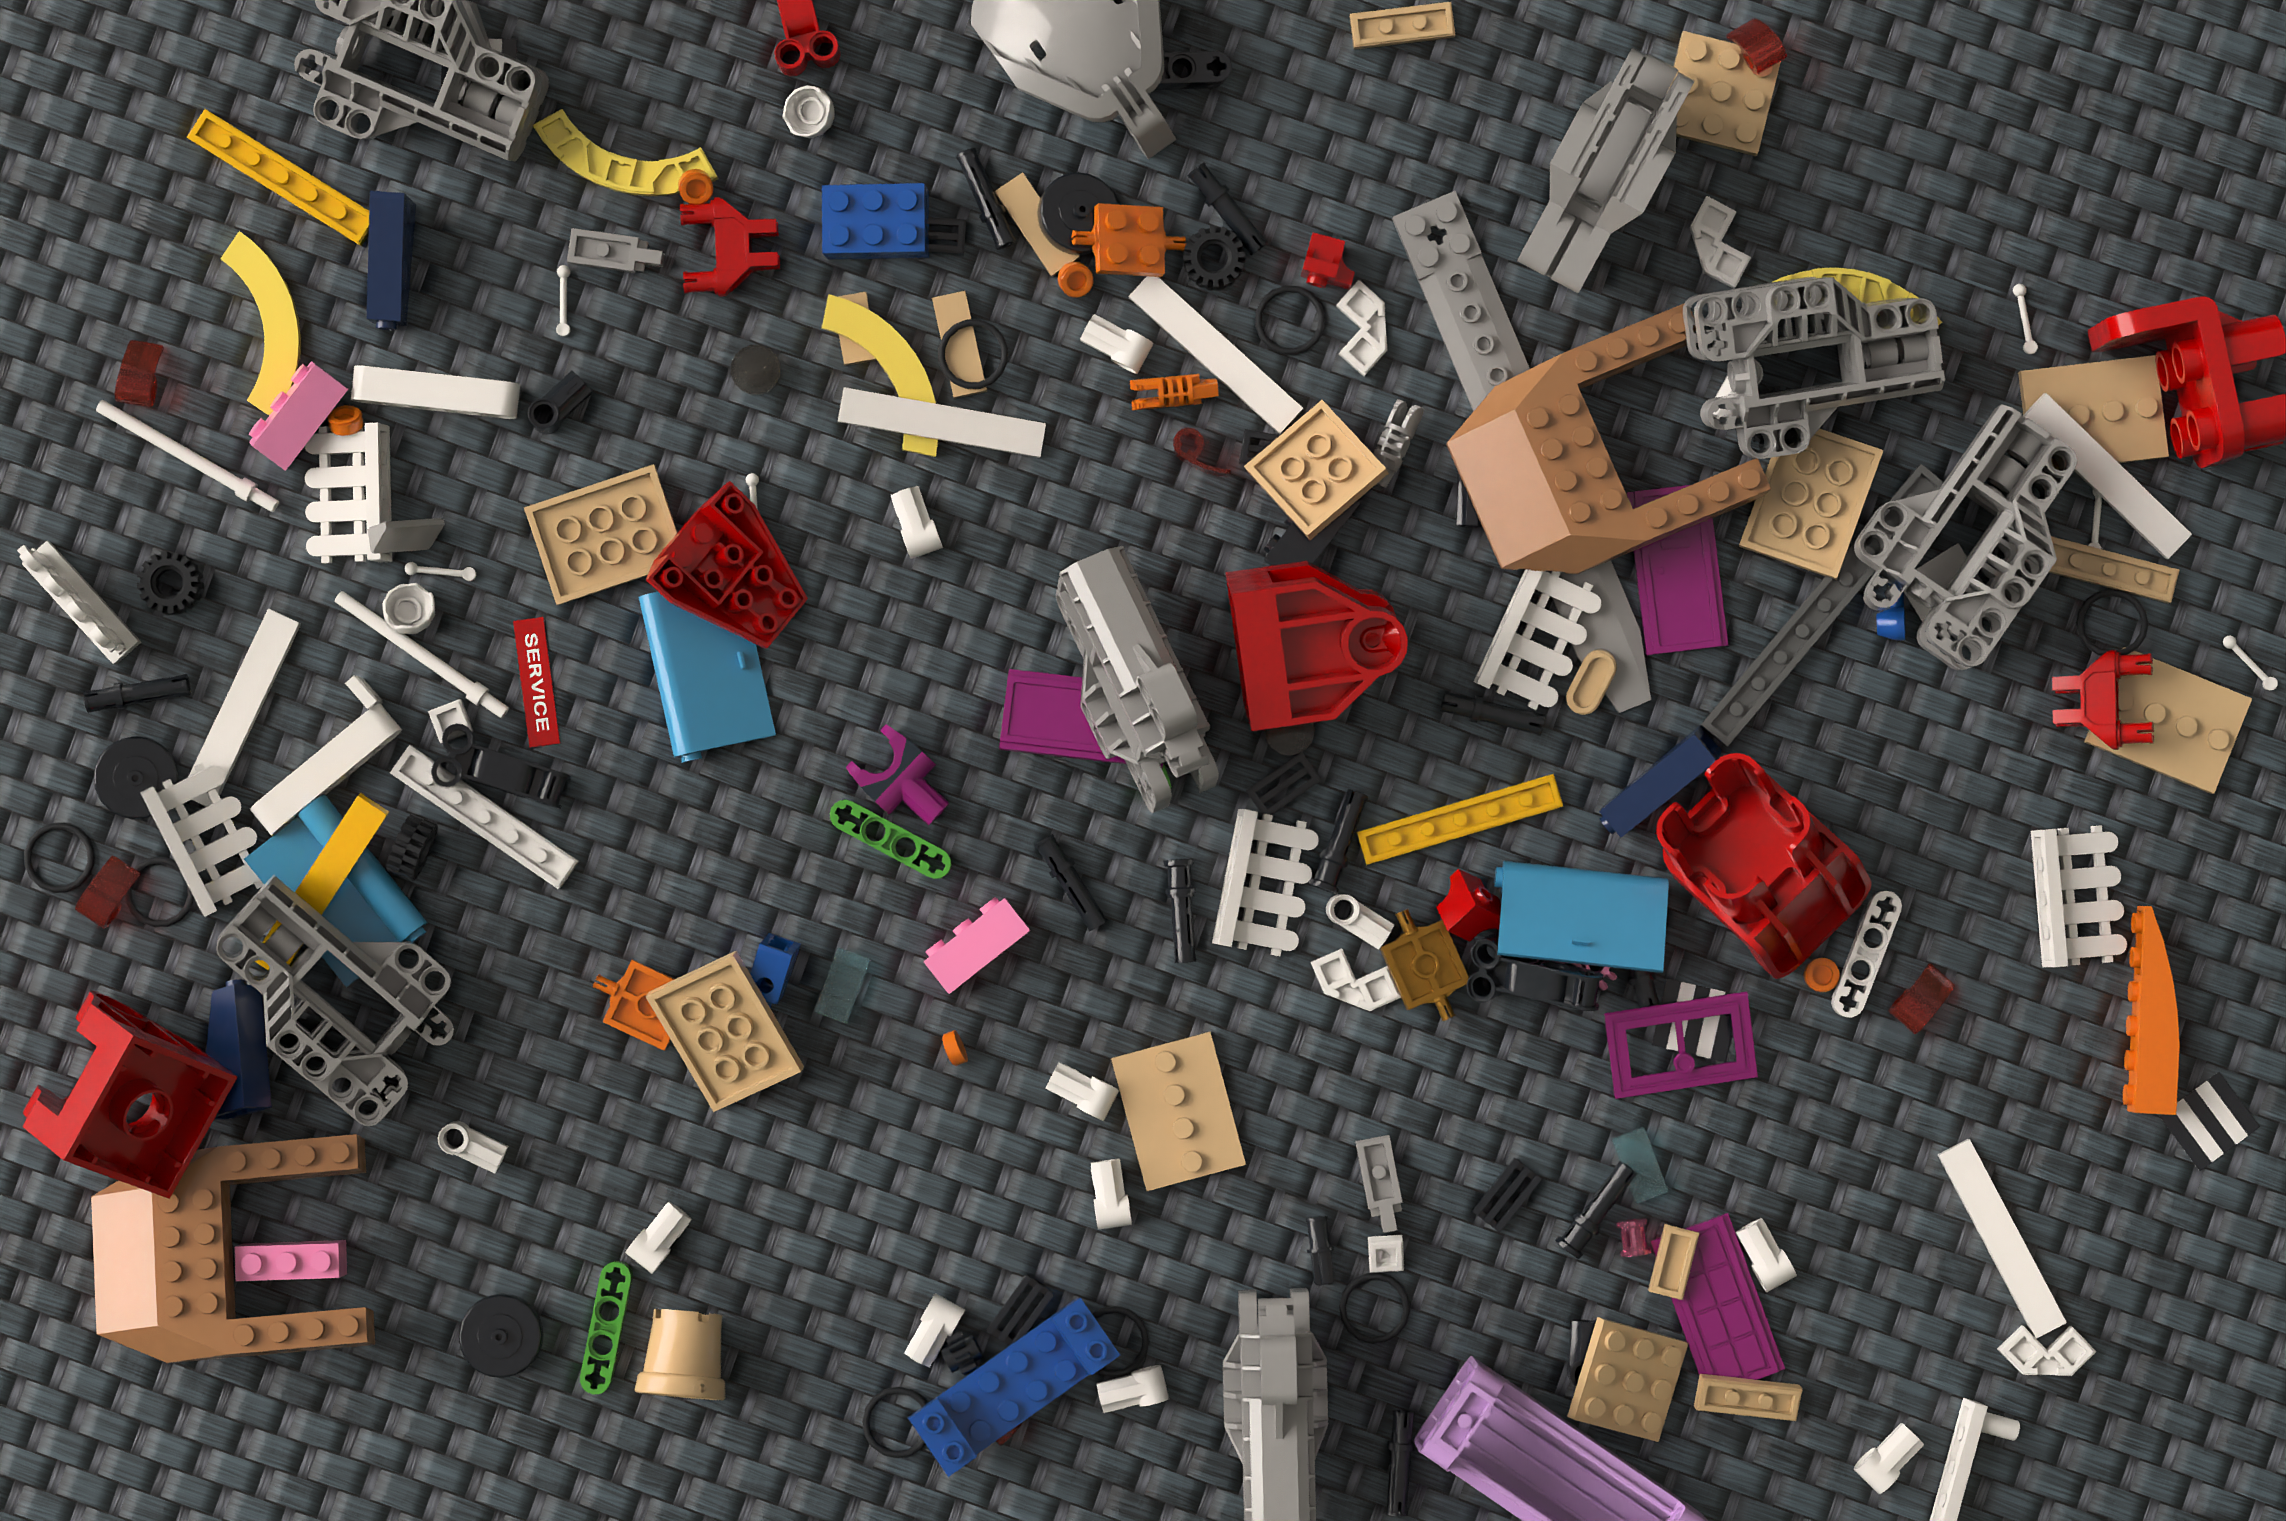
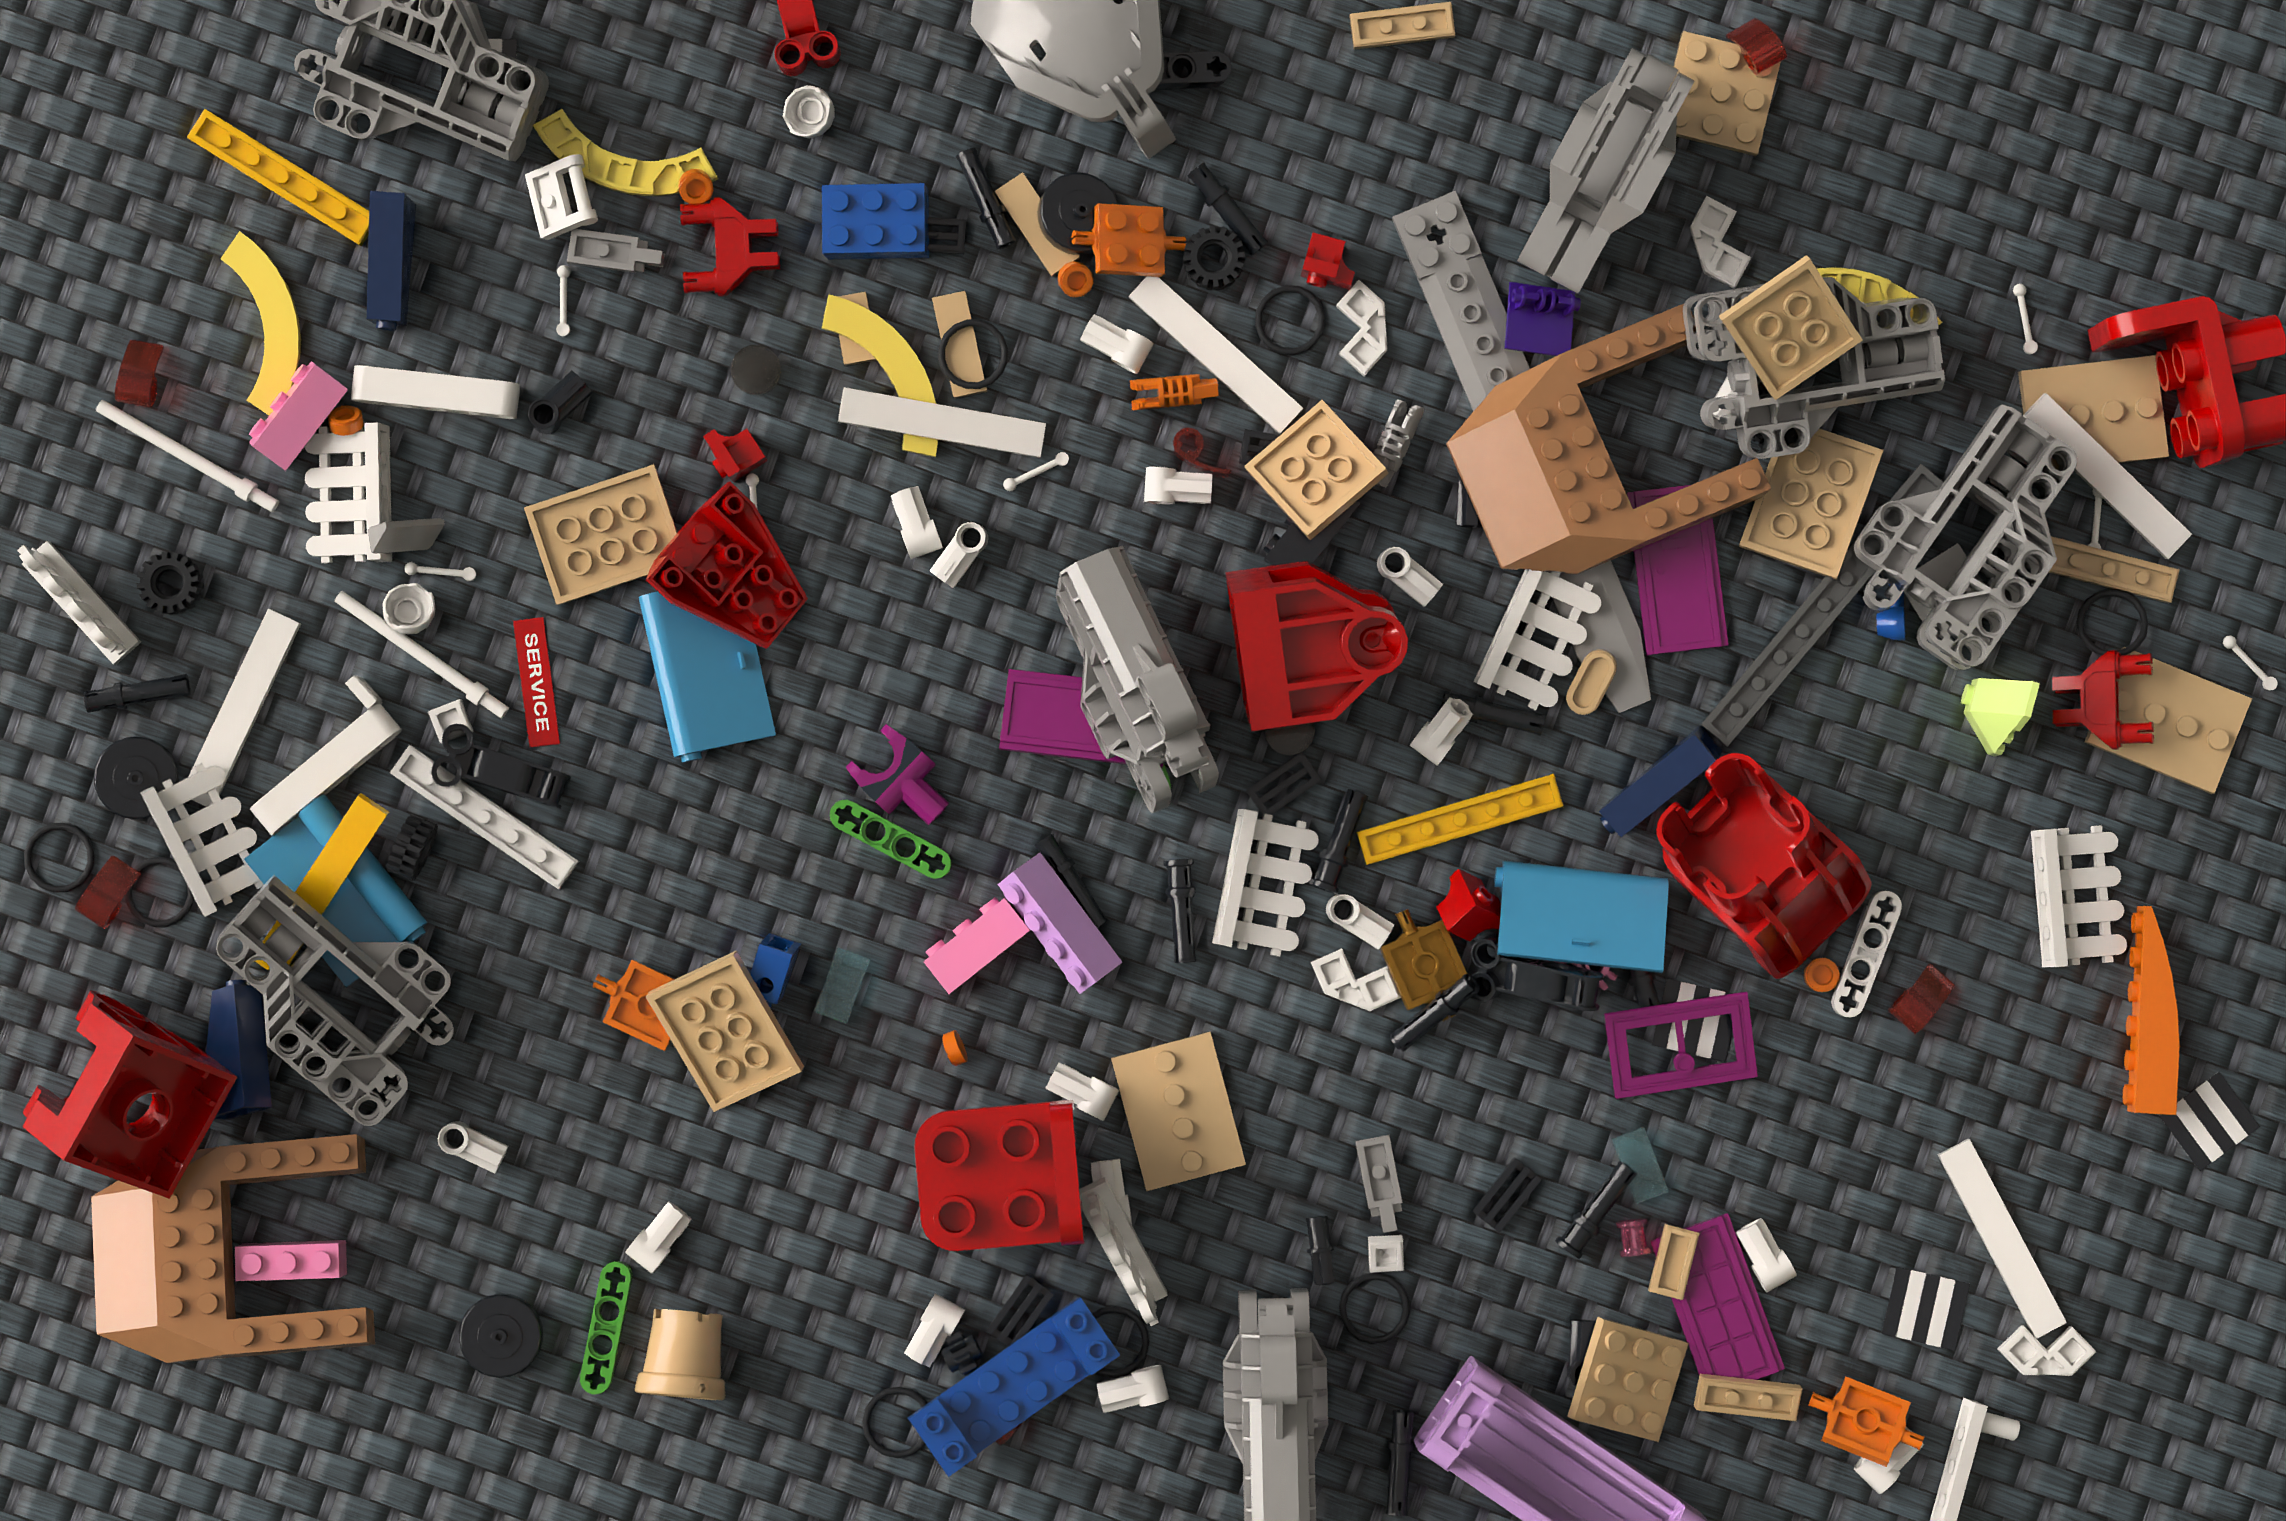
(552, 201): none -> white plate
(735, 454): none -> red brick
(957, 556): none -> white piece
(999, 1176): none -> red piece
(1059, 923): none -> lavender brick
(1061, 460): none -> white hinge
(1123, 1248): none -> white fence
(1169, 486): none -> white piece
(1411, 578): none -> white piece
(1438, 735): none -> white piece
(1445, 1004): none -> black pin
(1540, 319): none -> dark purple hinge
(1790, 327): none -> tan plate
(1866, 1421): none -> orange plate
(1925, 1308): none -> sticker
(1998, 710): none -> yellowish green wedge

